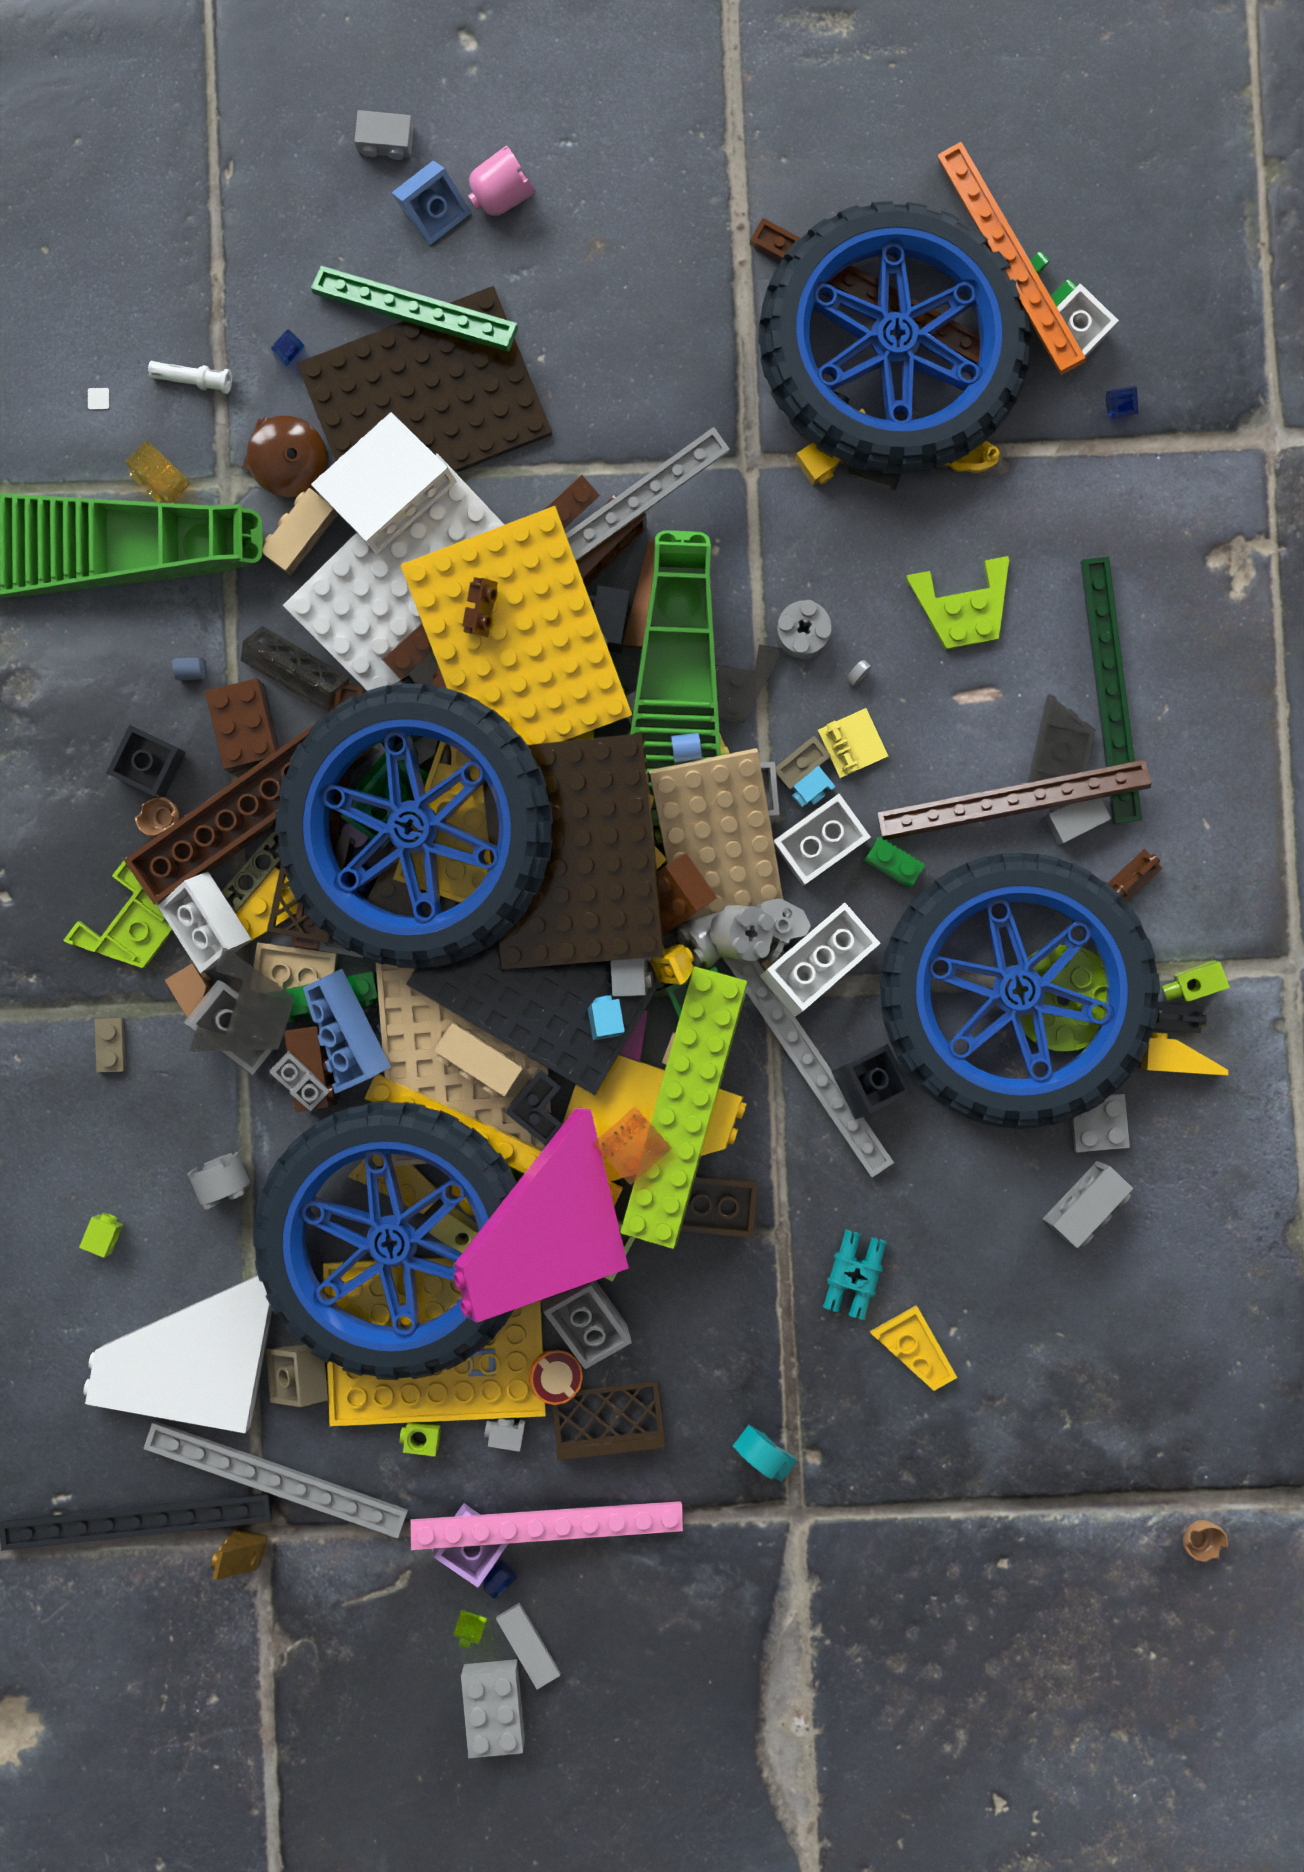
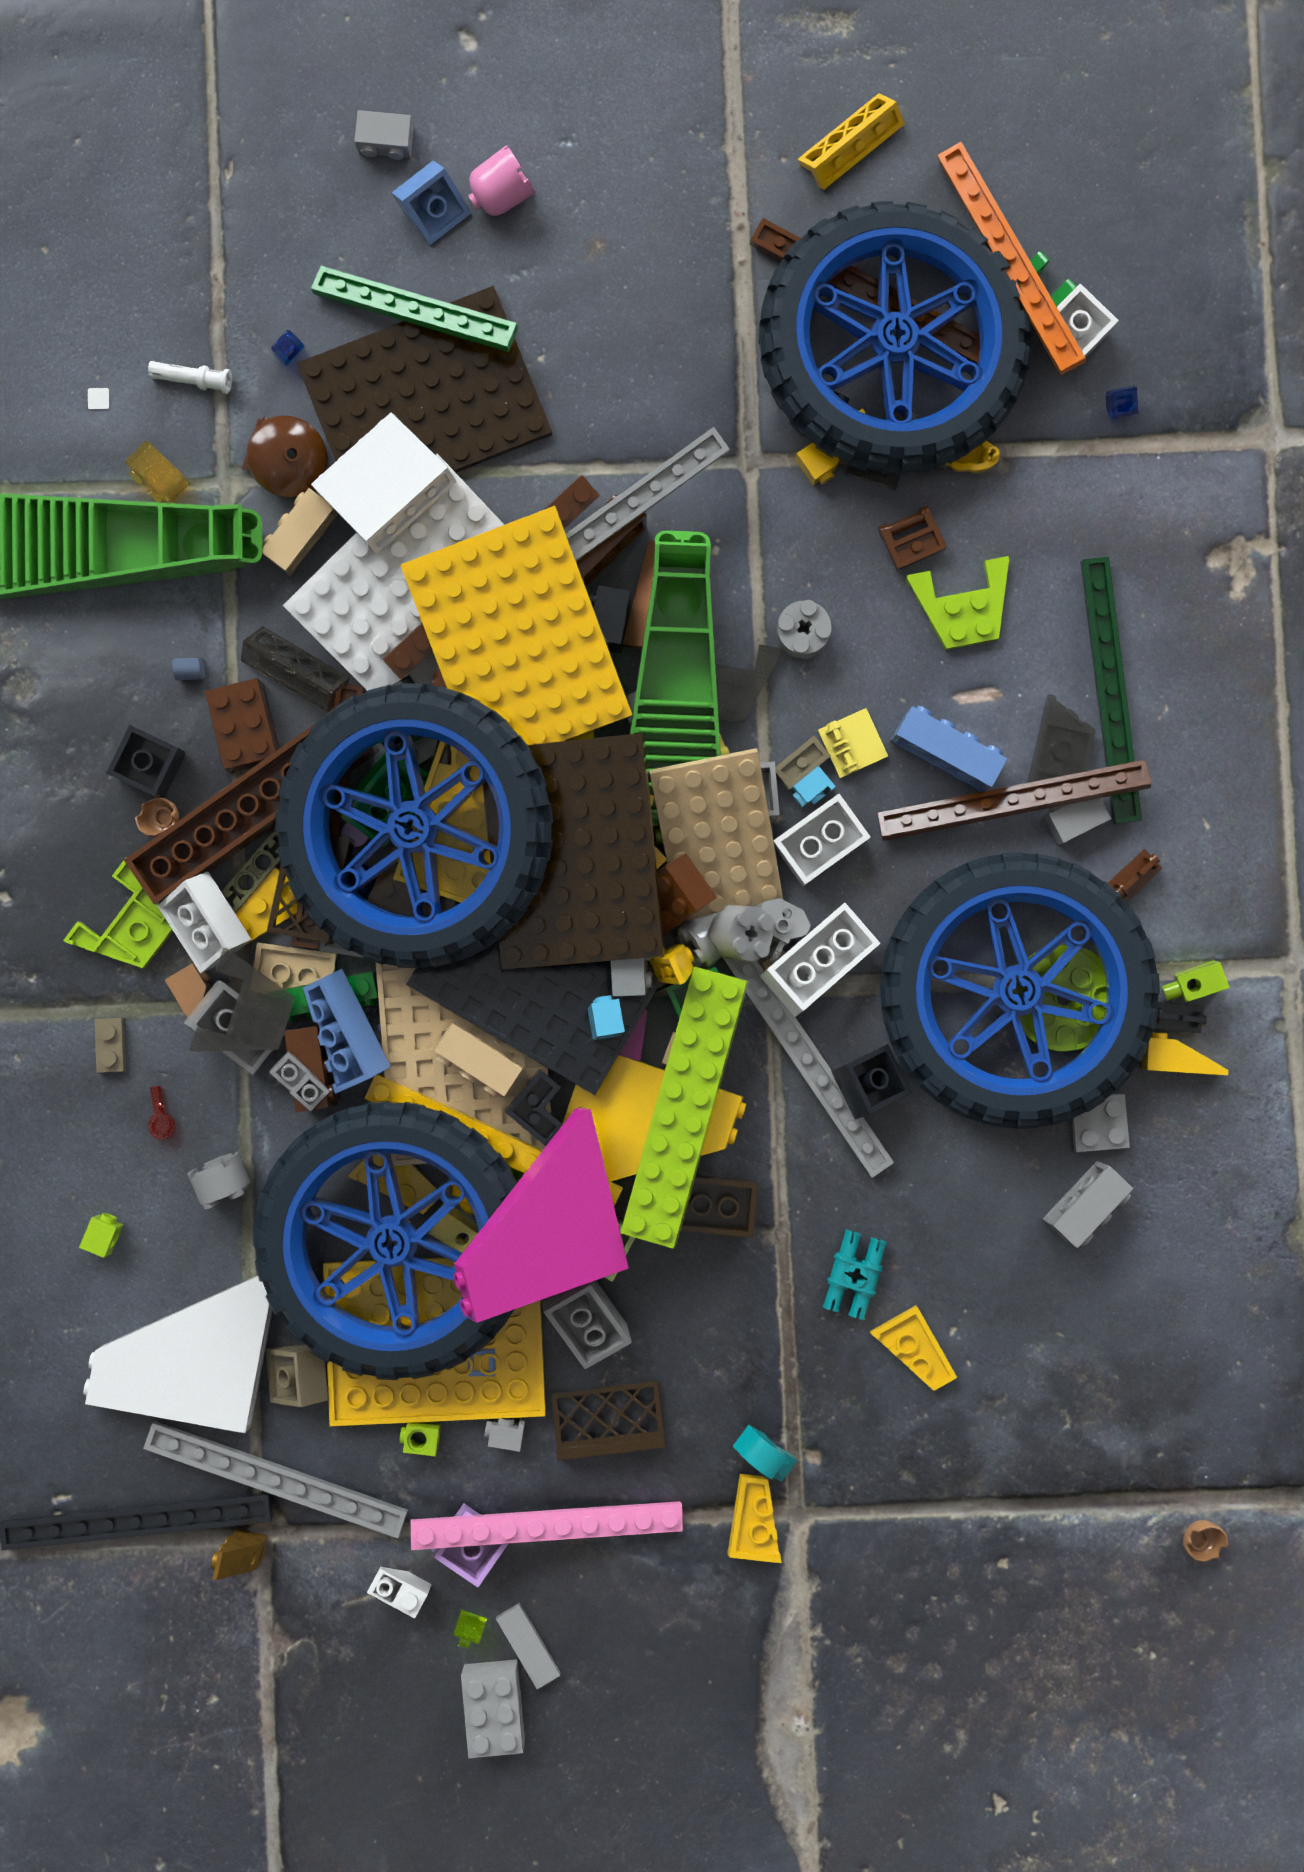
(161, 1124): none -> clear red plate
(400, 1590): none -> white slope
(484, 594): reddish brown hinge -> none
(498, 1579): clear blue brick -> none
(555, 1376): tile -> none
(632, 1145): clear orange hinge -> none
(686, 748): medium blue brick -> none
(753, 1526): none -> yellow wing
(853, 141): none -> yellow fence
(858, 672): light grey tile -> none
(894, 862): green brick -> none
(916, 545): none -> reddish brown plate
(949, 749): none -> medium blue brick

